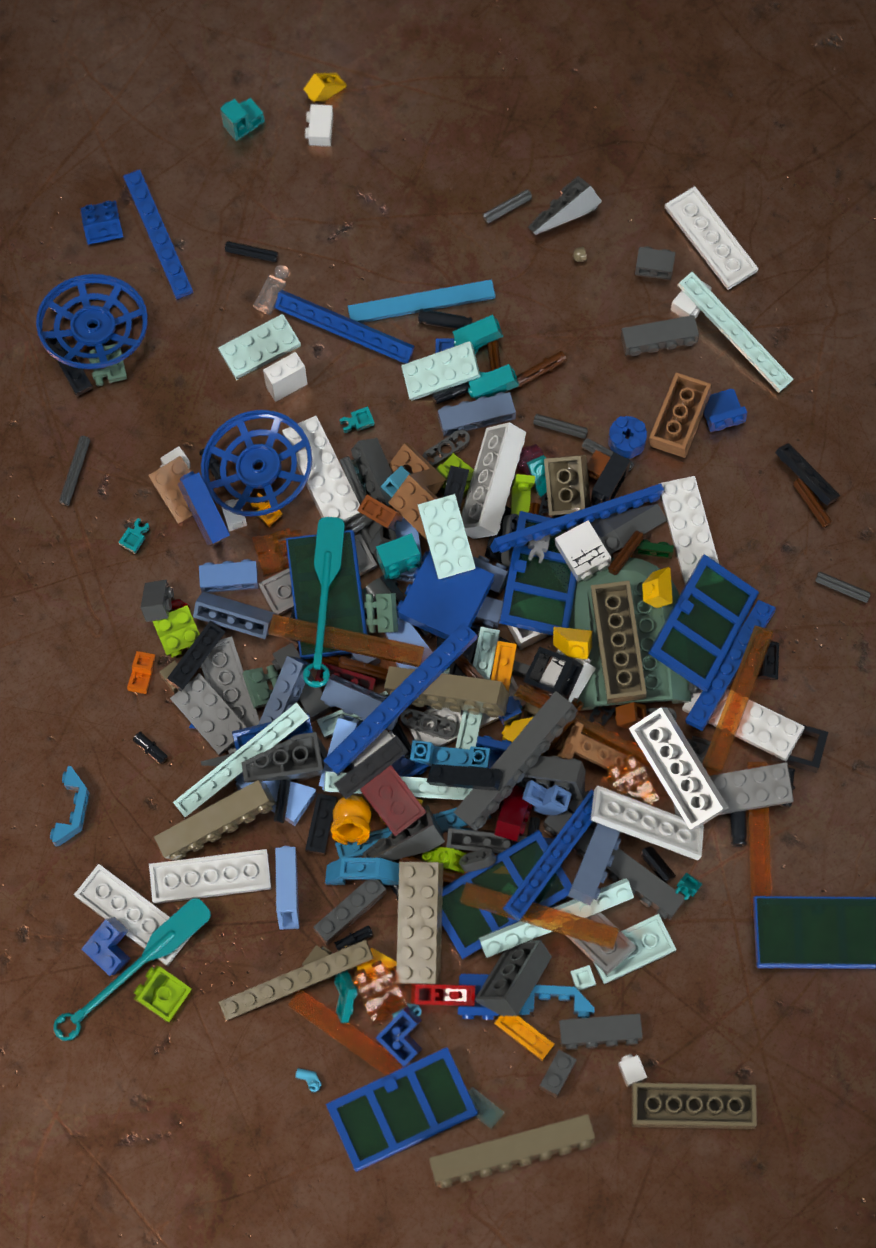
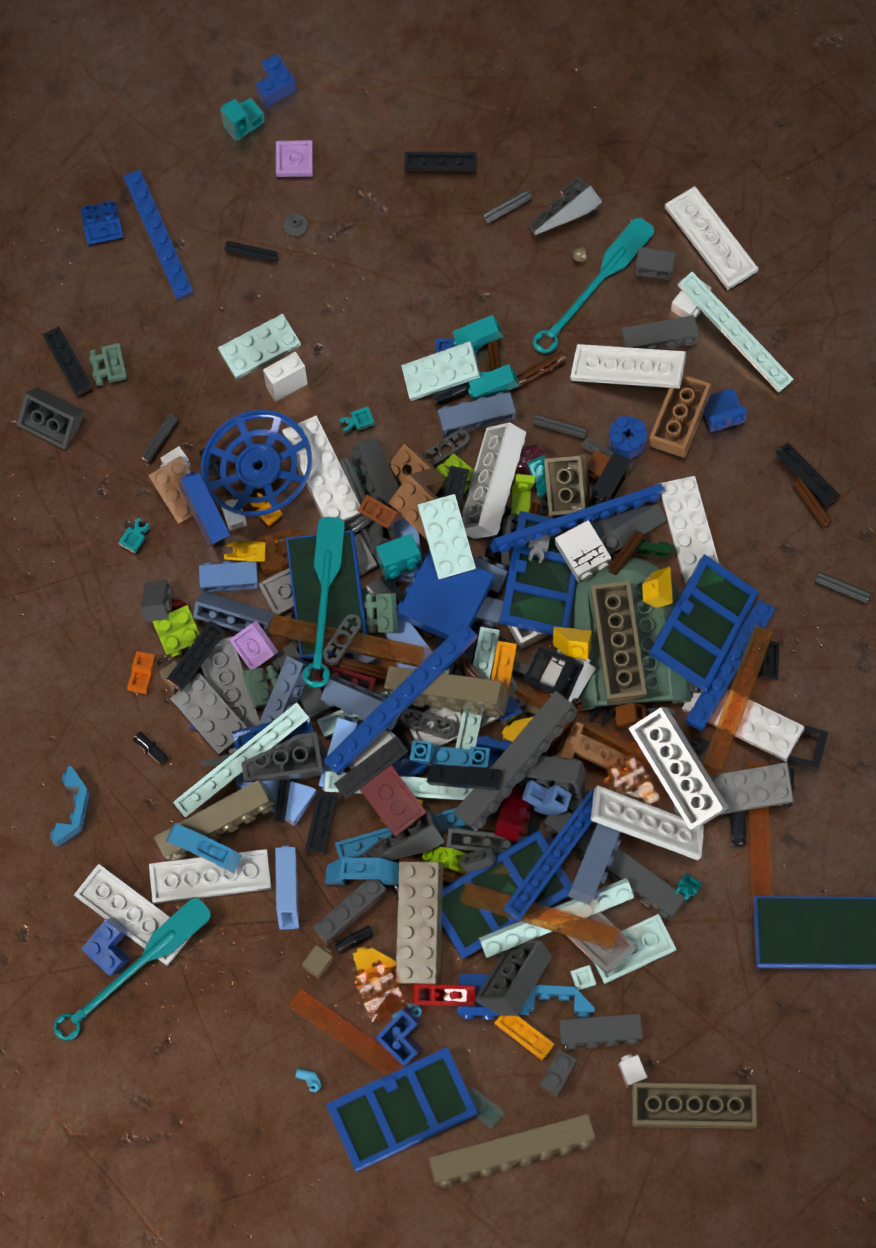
(49, 417): none -> dark grey slope
(74, 470): dark grey axle -> none
(89, 315): blue dish -> none
(159, 437): none -> dark grey axle
(161, 993): lime plate -> none
(204, 847): none -> dark azure slope
(246, 551): none -> yellow hinge
(253, 645): none -> lavender plate
(268, 295): clear plate -> none
(278, 81): none -> blue brick
(294, 158): none -> lavender plate
(295, 224): none -> dark grey piece
(296, 980): dark tan plate -> none
(320, 125): white brick -> none
(324, 86): yellow slope -> none
(344, 327): blue plate -> none
(344, 625): none -> dark grey beam
(347, 993): teal plate -> none
(351, 820): light orange tile -> none
(394, 481): medium azure brick -> none
(424, 300): dark azure tile -> none
(441, 161): none -> black plate
(443, 320): black axle -> none
(614, 260): none -> teal piece
(628, 366): none -> white plate
(657, 864): black slope -> none

